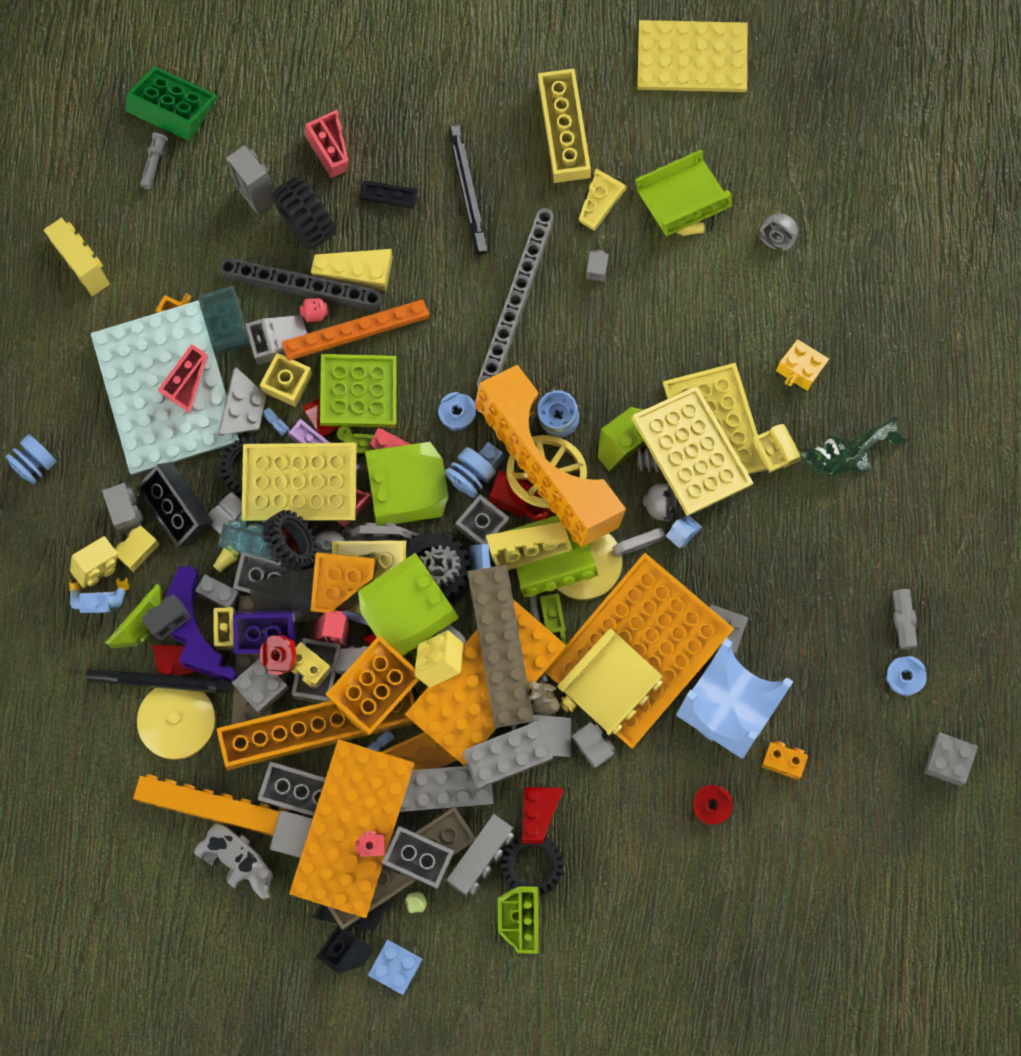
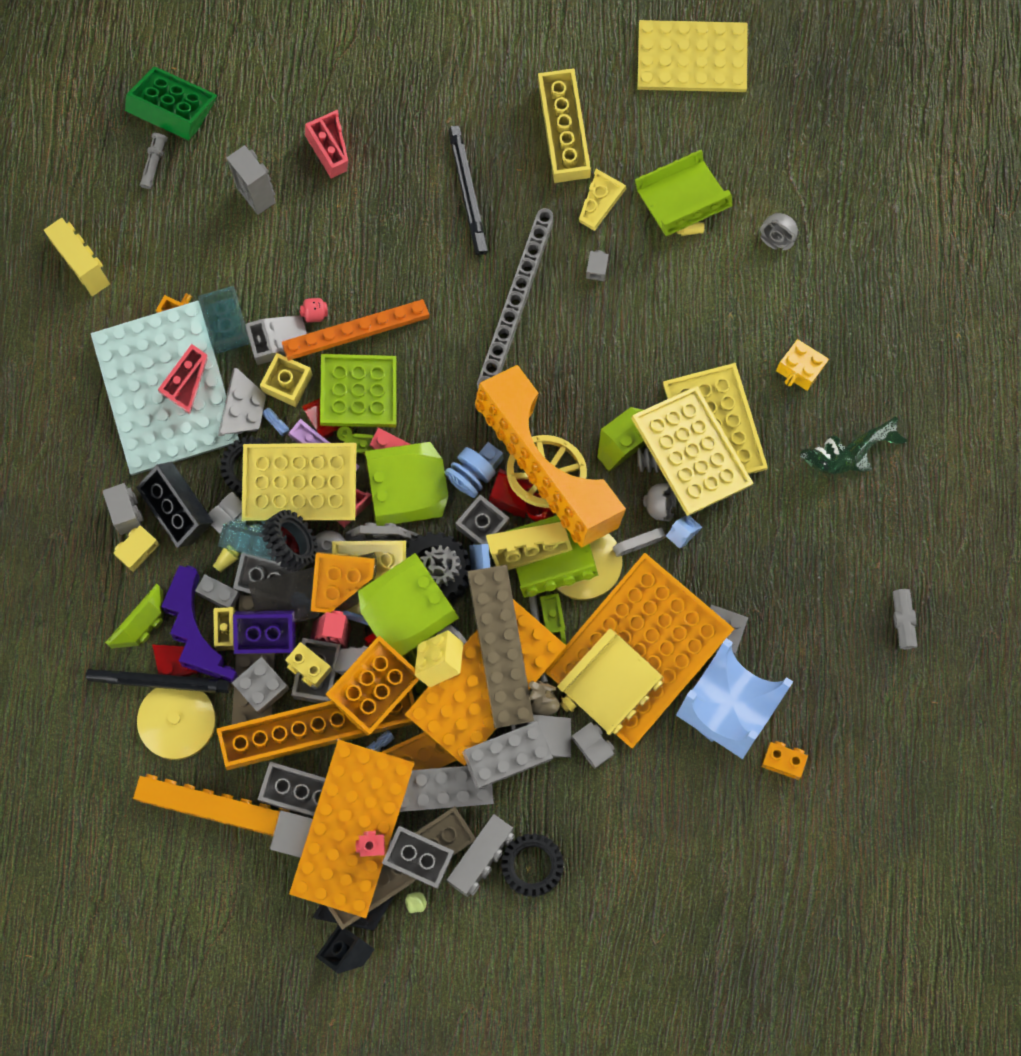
(30, 459): light blue wheel -> none
(94, 562): light yellow brick -> none
(97, 601): light blue torso -> none
(166, 617): dark grey brick -> none
(238, 856): light grey animal -> none
(287, 654): plate -> none
(294, 278): dark grey beam -> none
(304, 213): black tyre -> none
(357, 268): light yellow wedge -> none
(388, 194): black plate -> none
(395, 967): light blue plate -> none
(461, 401): light blue plate -> none
(520, 919): lime wedge -> none
(538, 812): red wing -> none
(559, 404): light blue wheel -> none
(701, 803): red plate -> none
(777, 448): light yellow brick -> none
(902, 686): light blue plate -> none
(950, 759): light grey brick -> none

